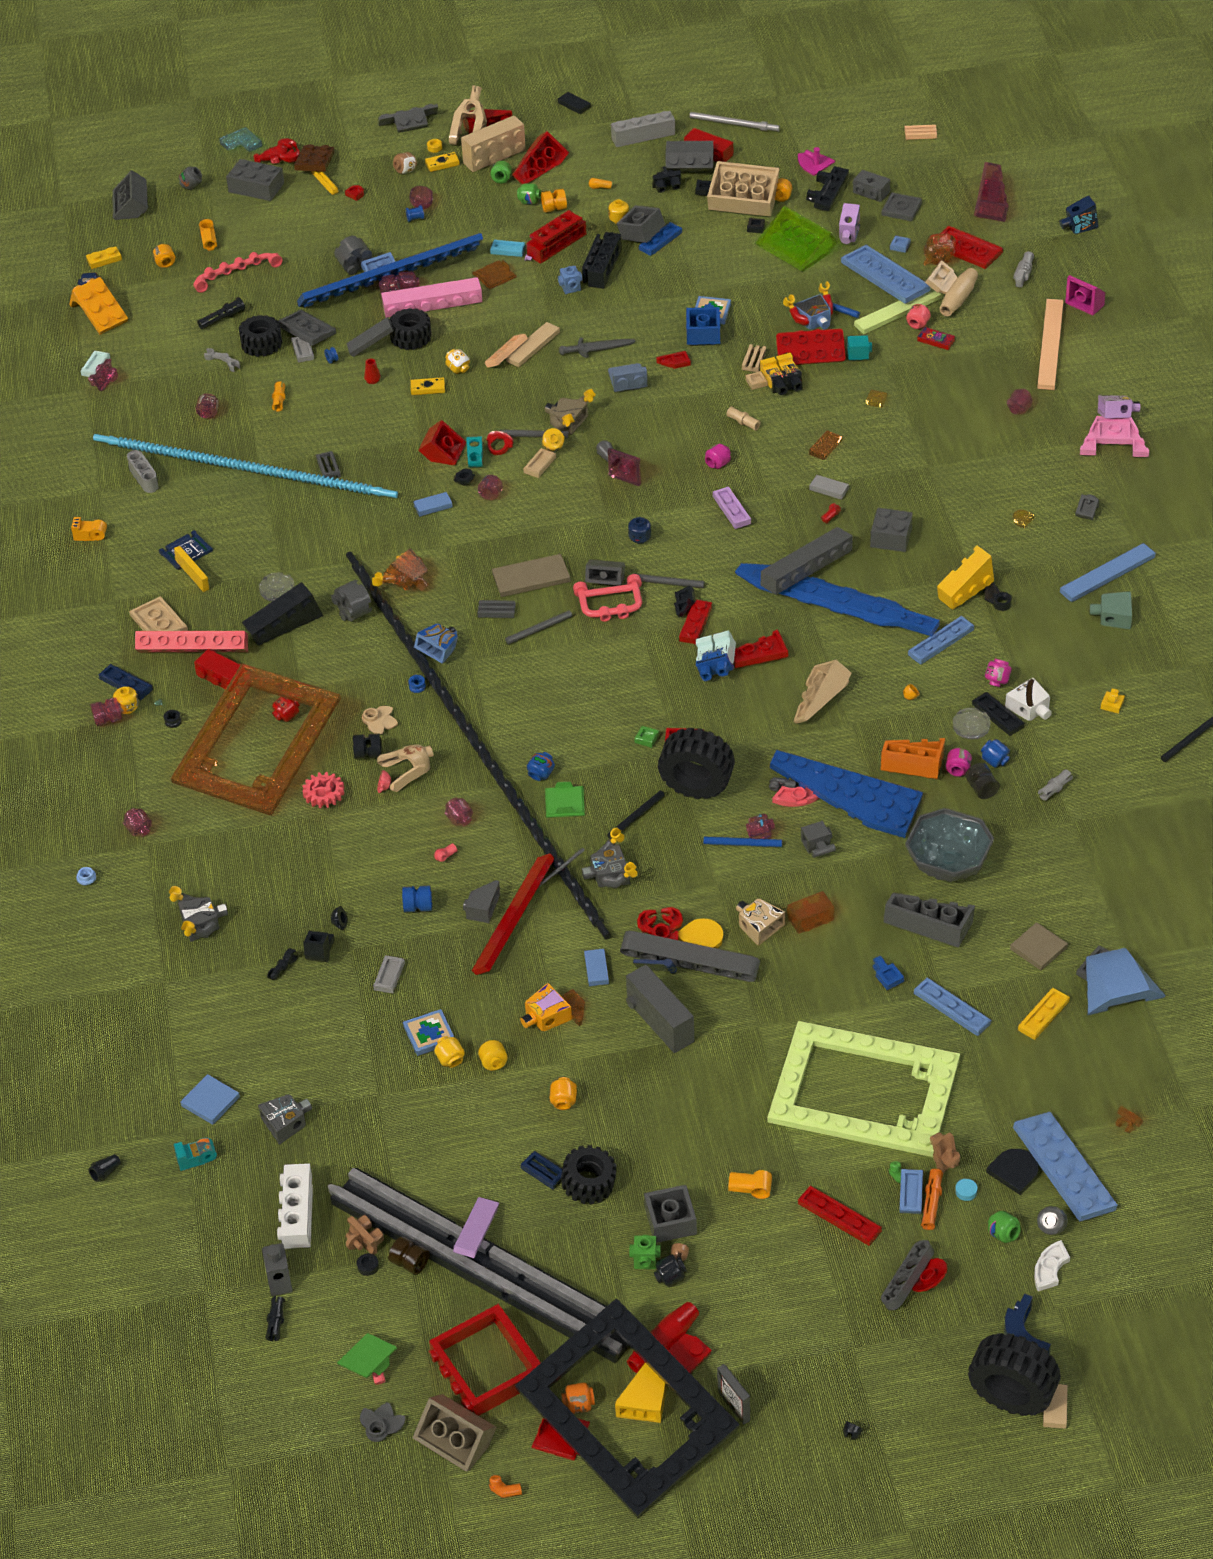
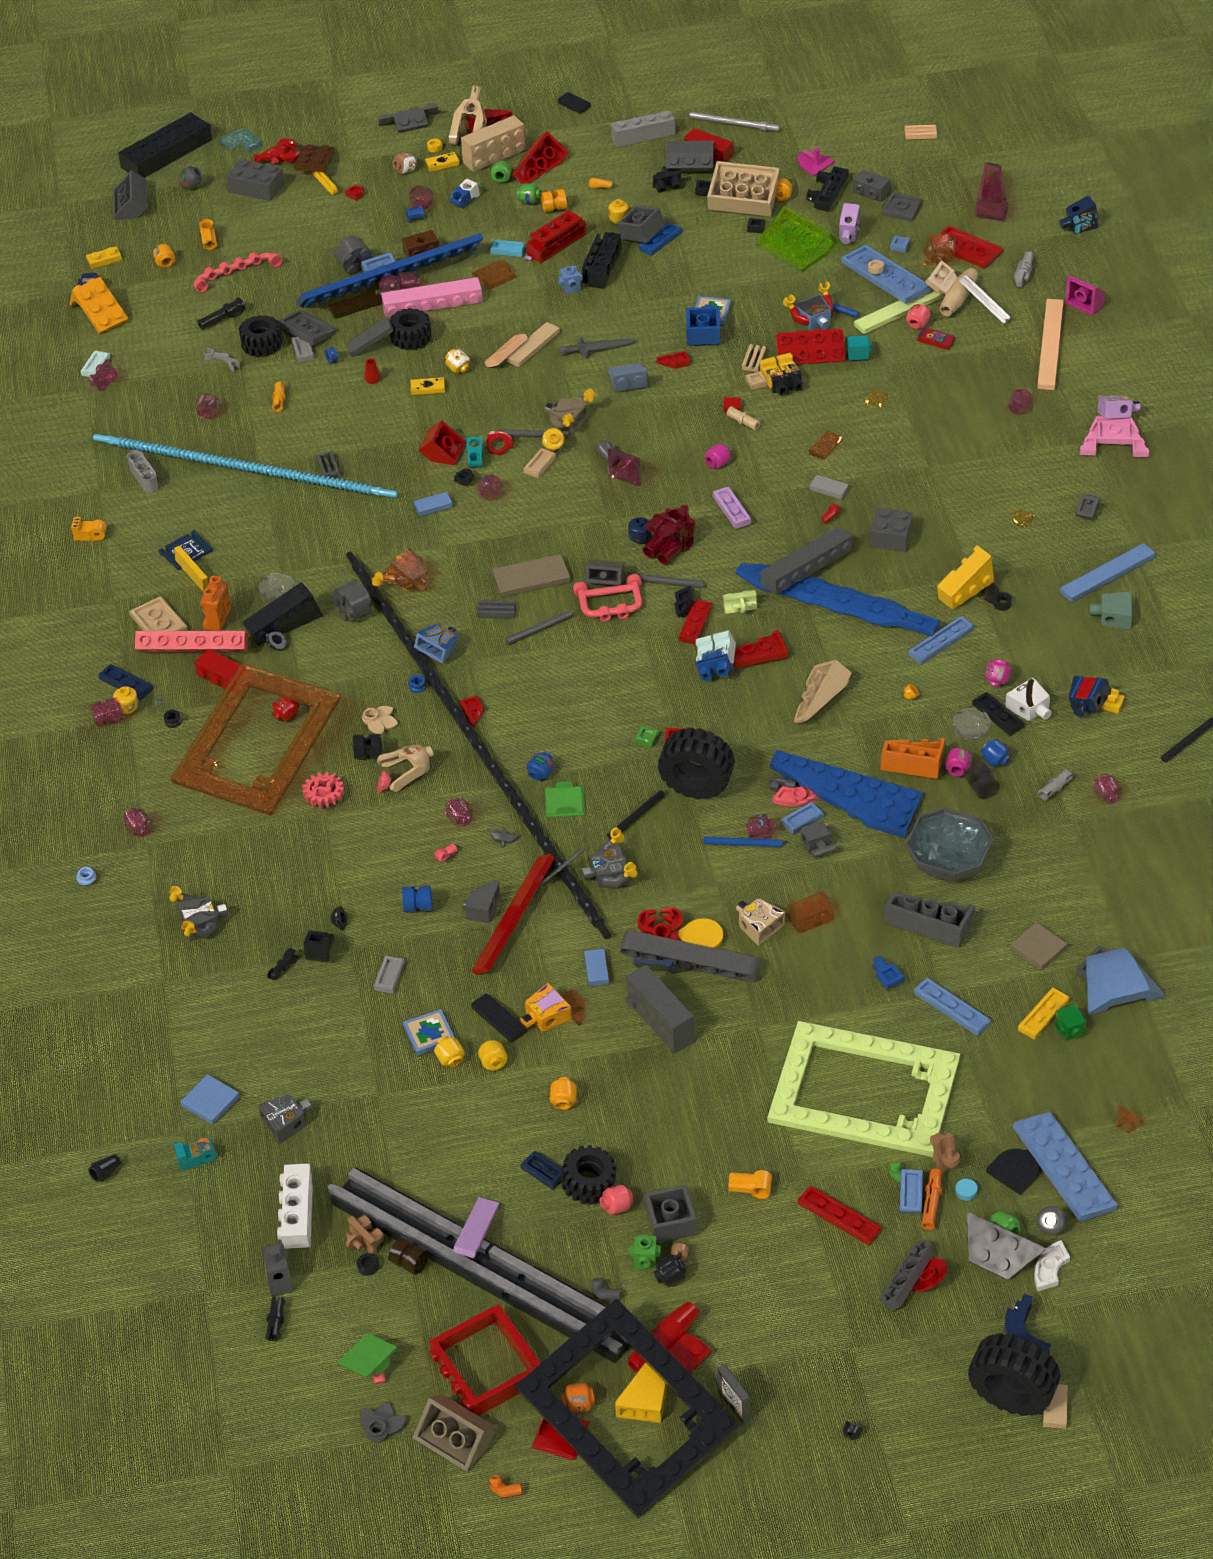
(165, 145): none -> black brick
(215, 604): none -> orange hips
(276, 640): none -> black animal
(354, 304): none -> dark brown tile
(419, 243): none -> reddish brown brick
(464, 193): none -> leg
(472, 709): none -> red tile
(498, 1017): none -> black tile
(503, 836): none -> dark grey piece
(602, 1292): none -> dark grey arm
(616, 1199): none -> coral head
(672, 534): none -> dark red helmet
(731, 401): none -> red tile
(740, 602): none -> yellowish green hips
(802, 817): none -> medium blue tile
(875, 267): none -> tan tile
(986, 300): none -> axle
(999, 1248): none -> wing
(1070, 1022): none -> green brick
(1088, 694): none -> dark blue torso
(1107, 788): none -> clear pink head

